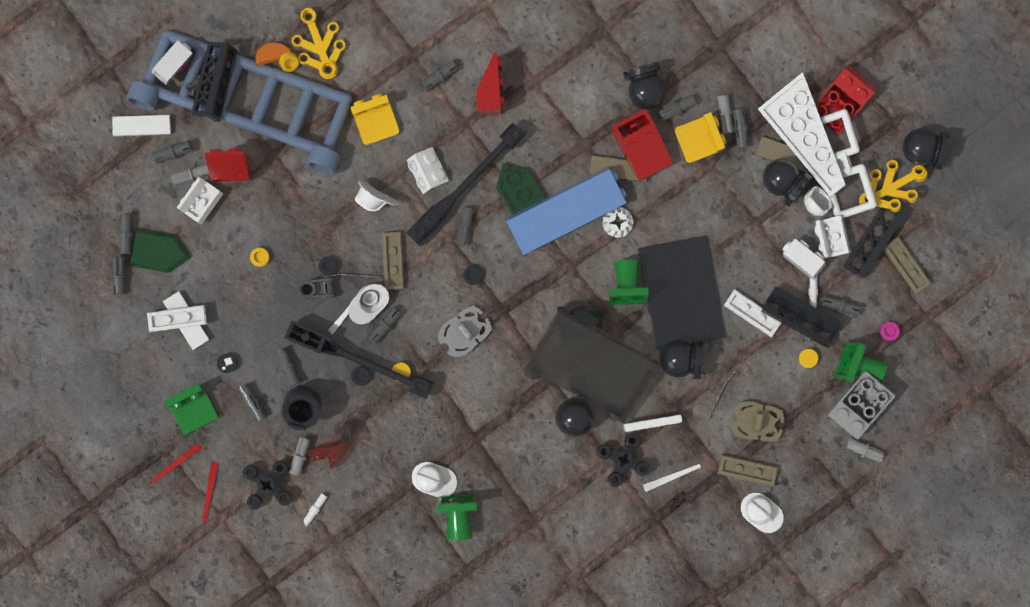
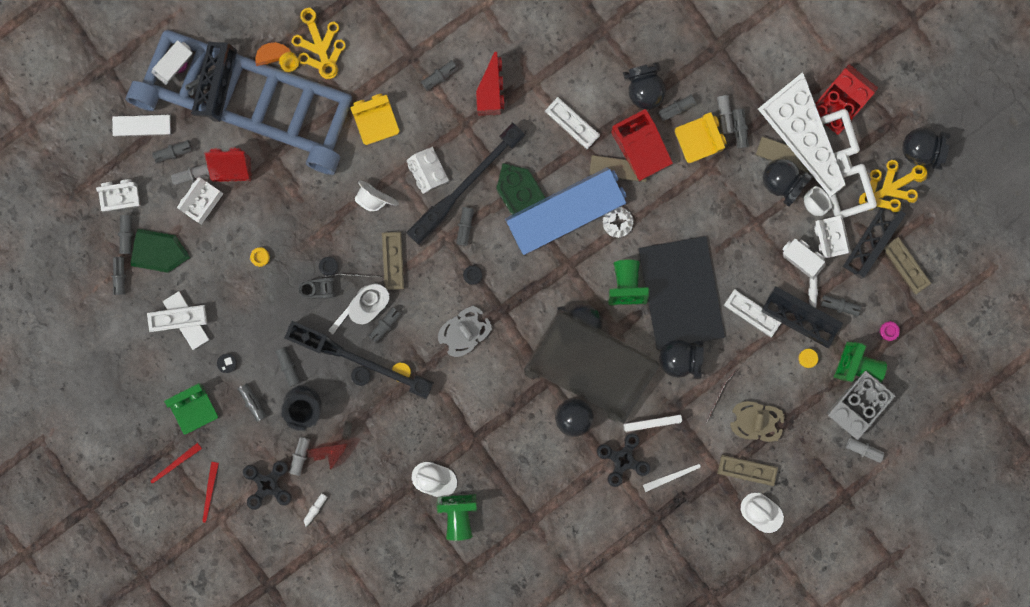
(119, 195): none -> white bracket
(572, 123): none -> white tile

